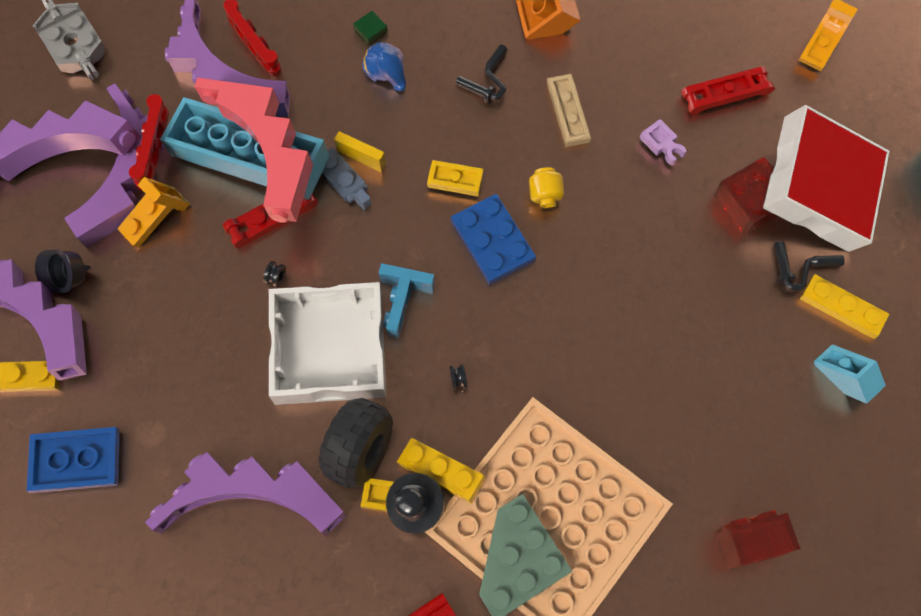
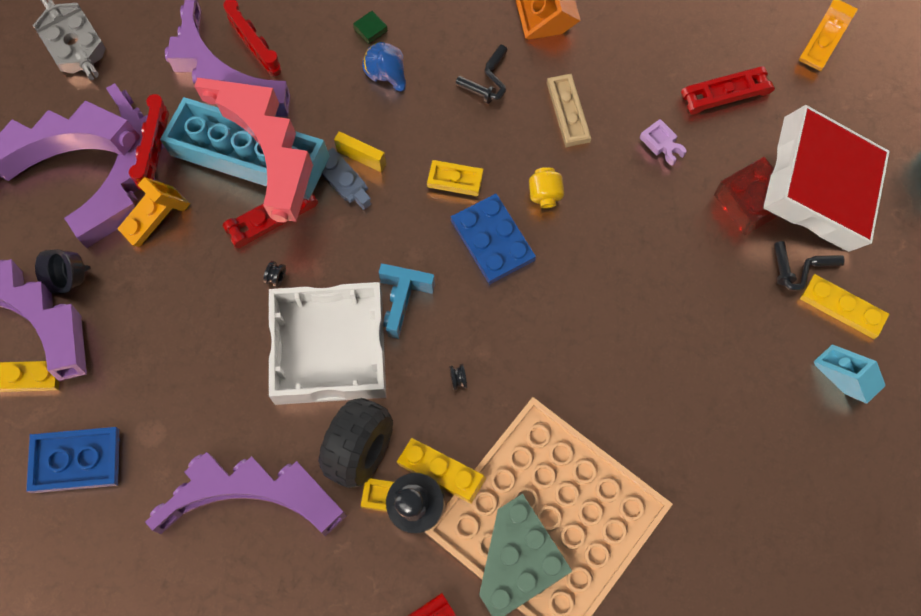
(756, 540): clear red brick -> none

